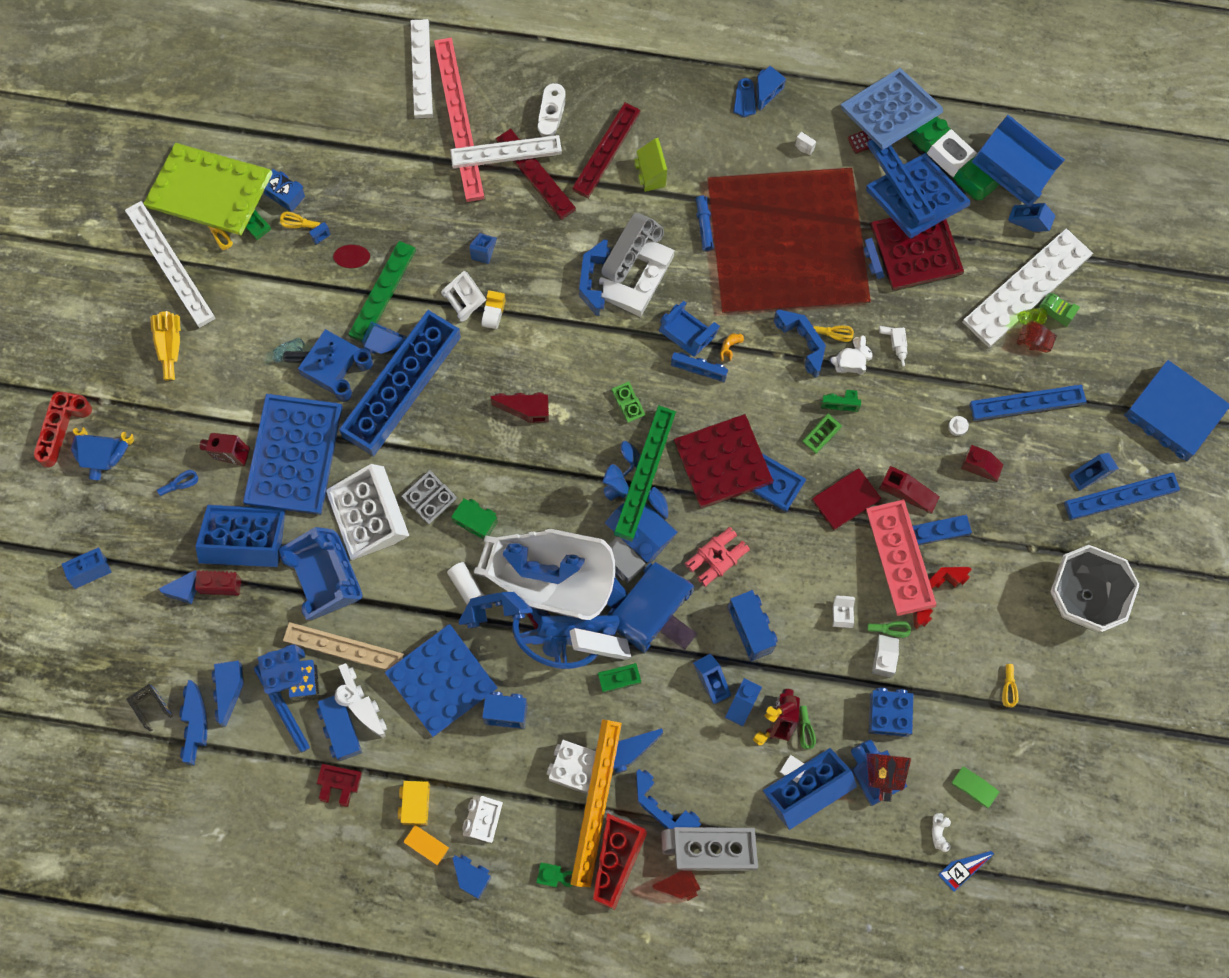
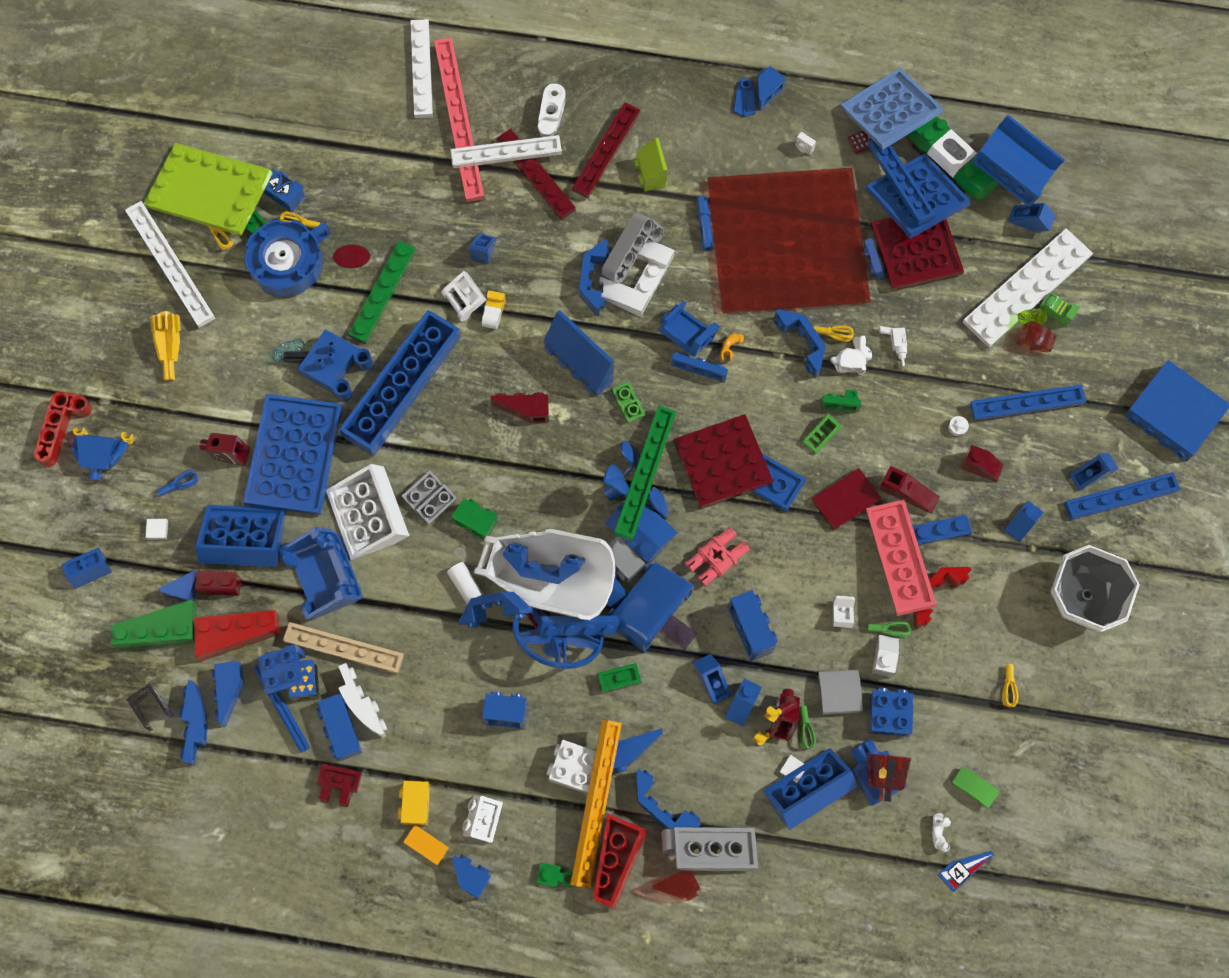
(156, 529): none -> white tile
(157, 629): none -> green wedge
(228, 632): none -> red wedge
(283, 258): none -> blue piece
(345, 695): white tile -> none
(381, 339): blue slope -> none
(441, 680): blue plate -> none
(579, 354): none -> blue slope
(600, 644): white tile -> none
(840, 692): none -> light grey slope
(1023, 521): none -> blue slope

